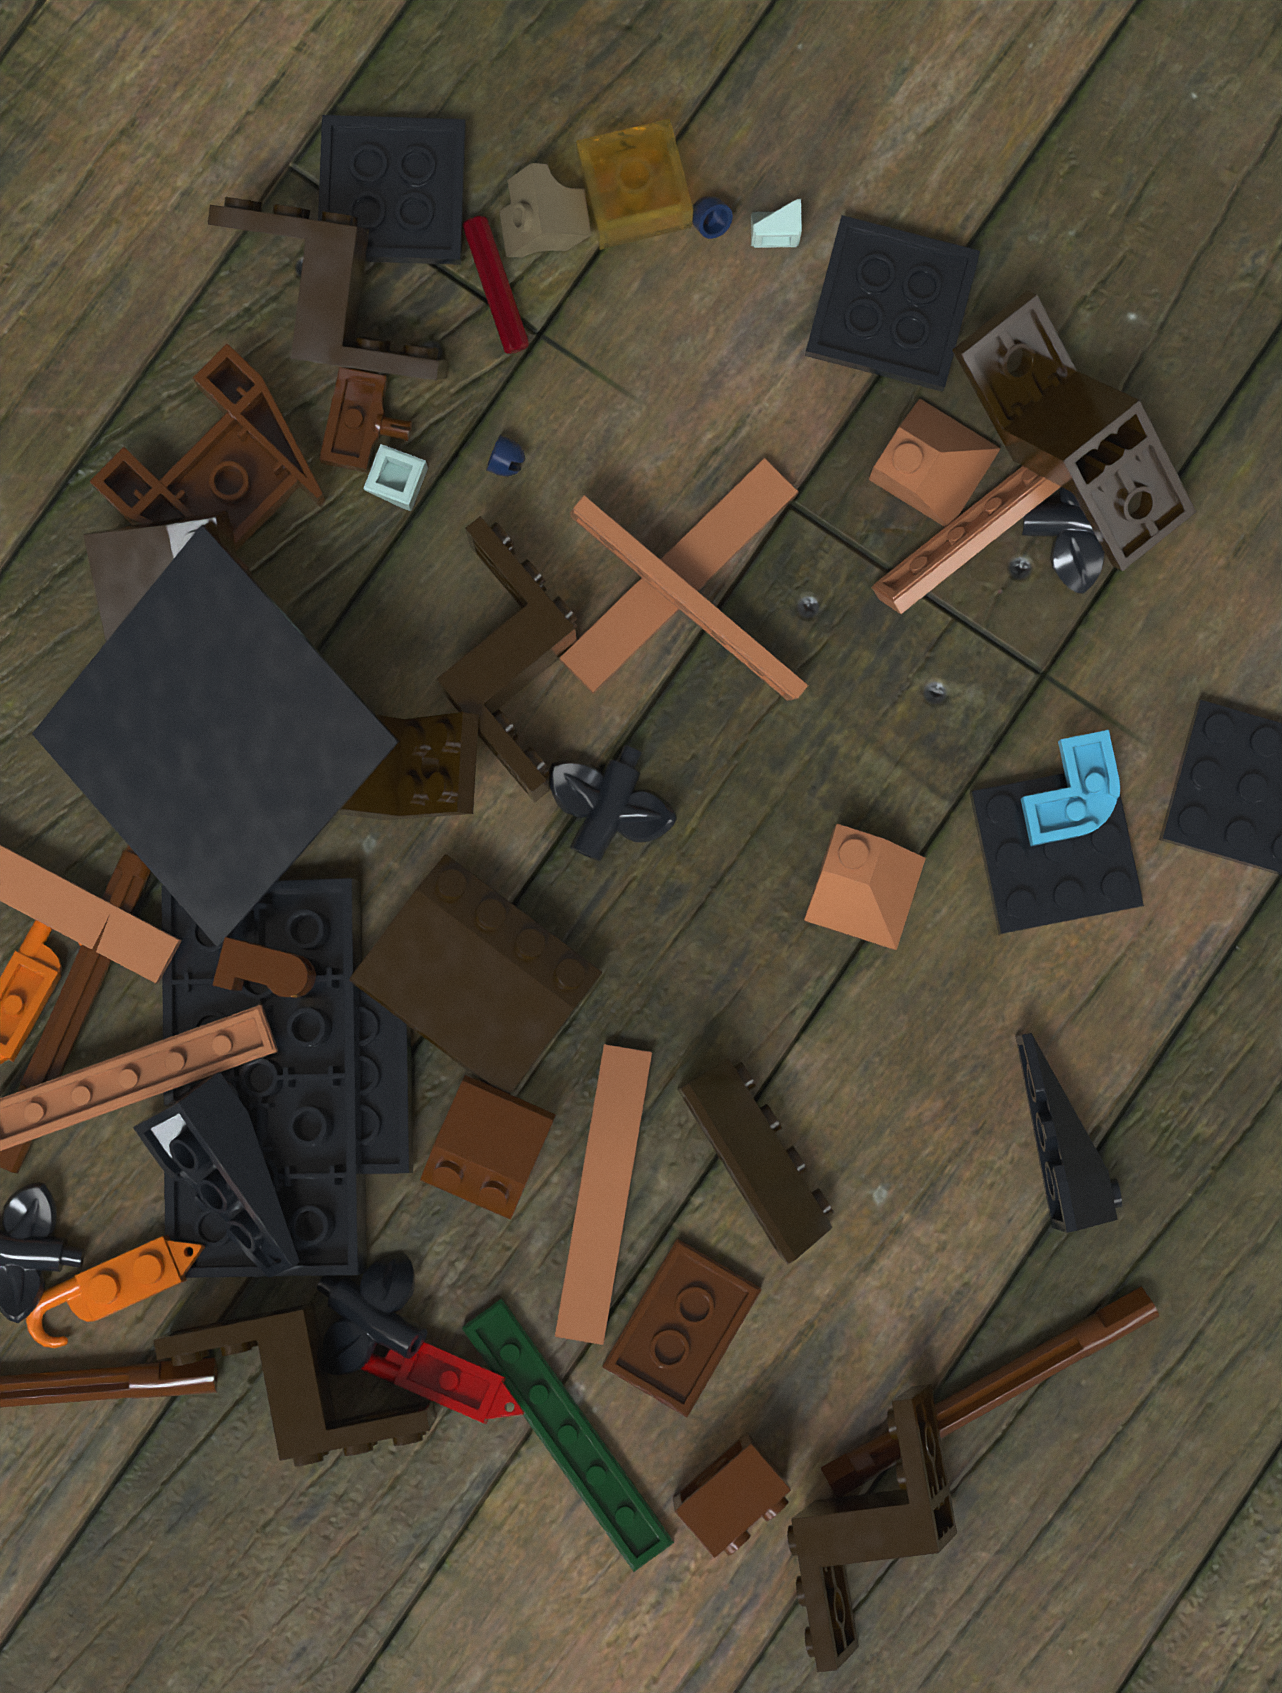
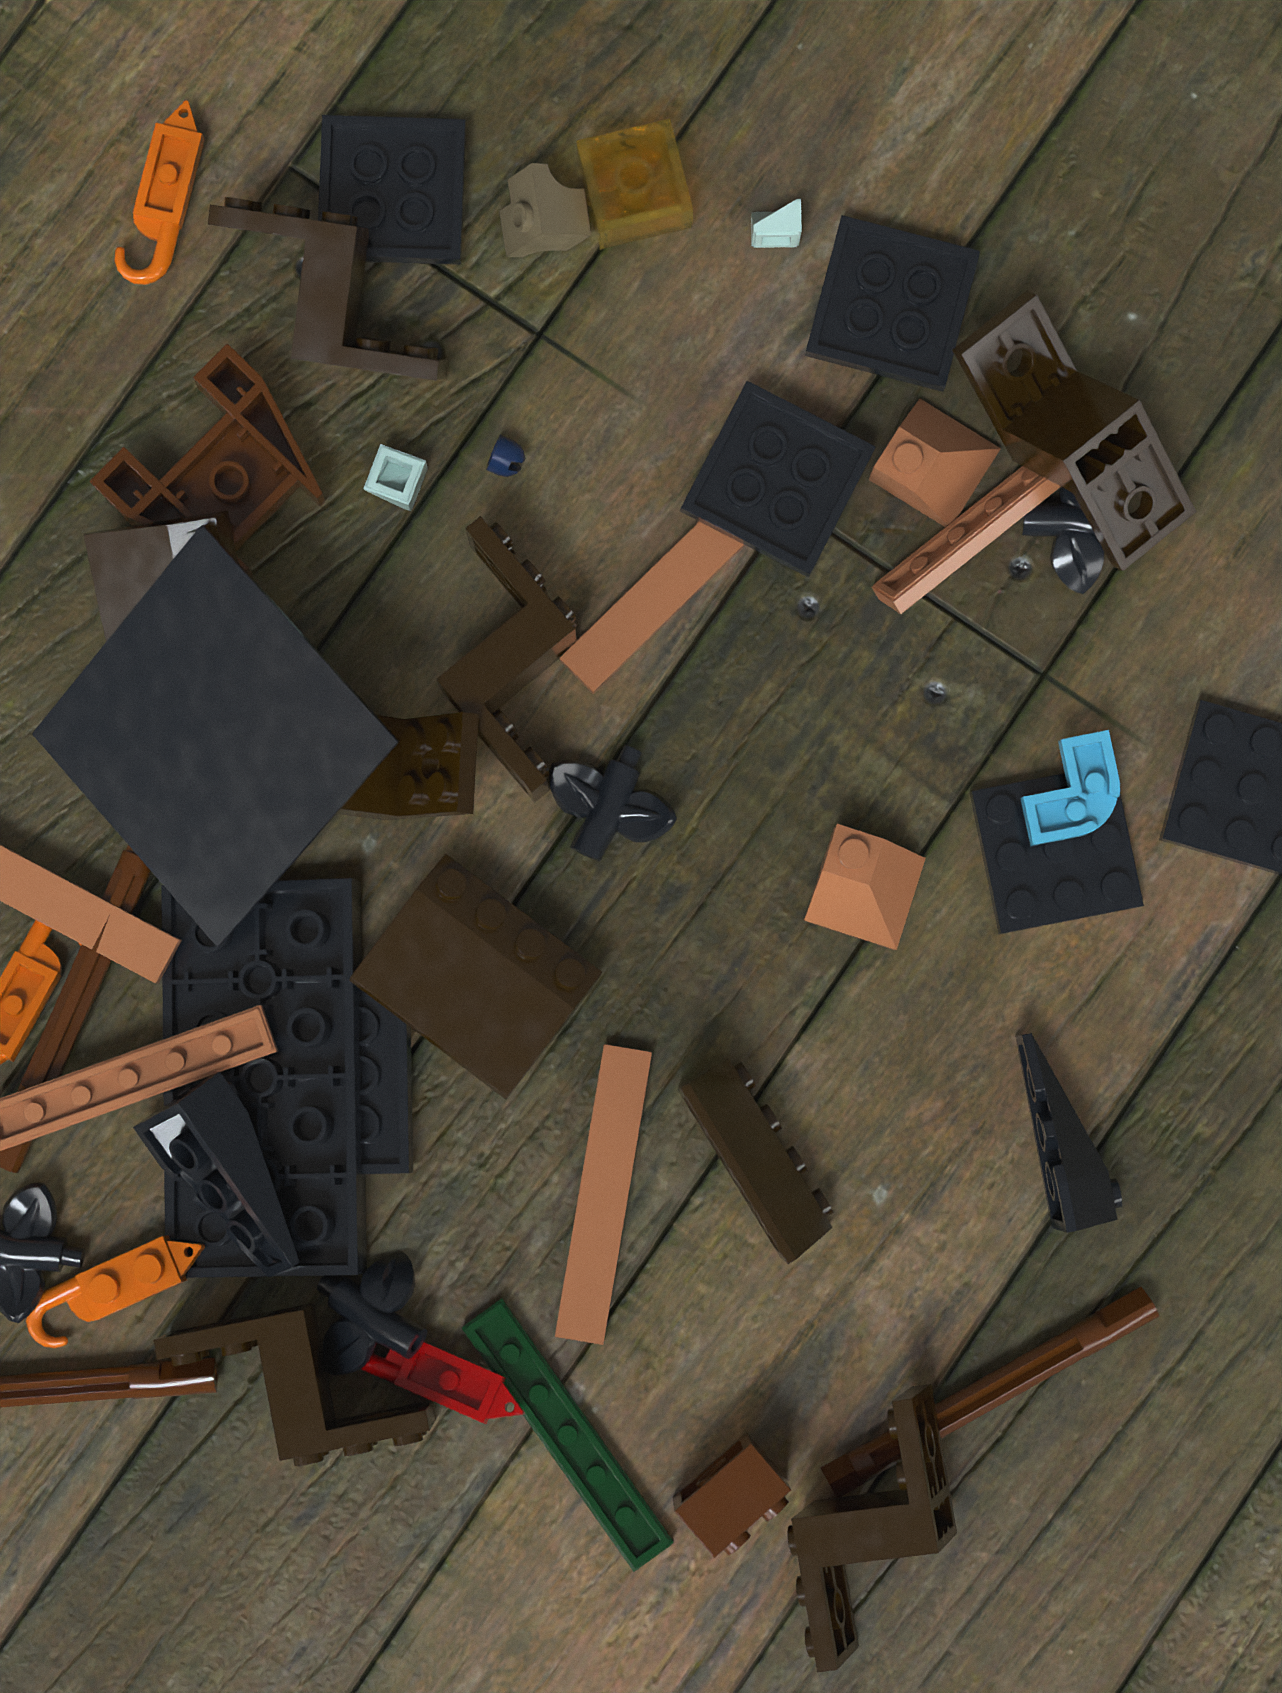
(164, 192): none -> orange plate
(280, 970): reddish brown leg -> none
(358, 420): reddish brown plate -> none
(487, 1147): reddish brown slope -> none
(495, 284): dark red axle -> none
(681, 1327): reddish brown tile -> none
(687, 599): nougat tile -> none
(711, 216): dark blue hinge -> none
(777, 479): none -> black plate

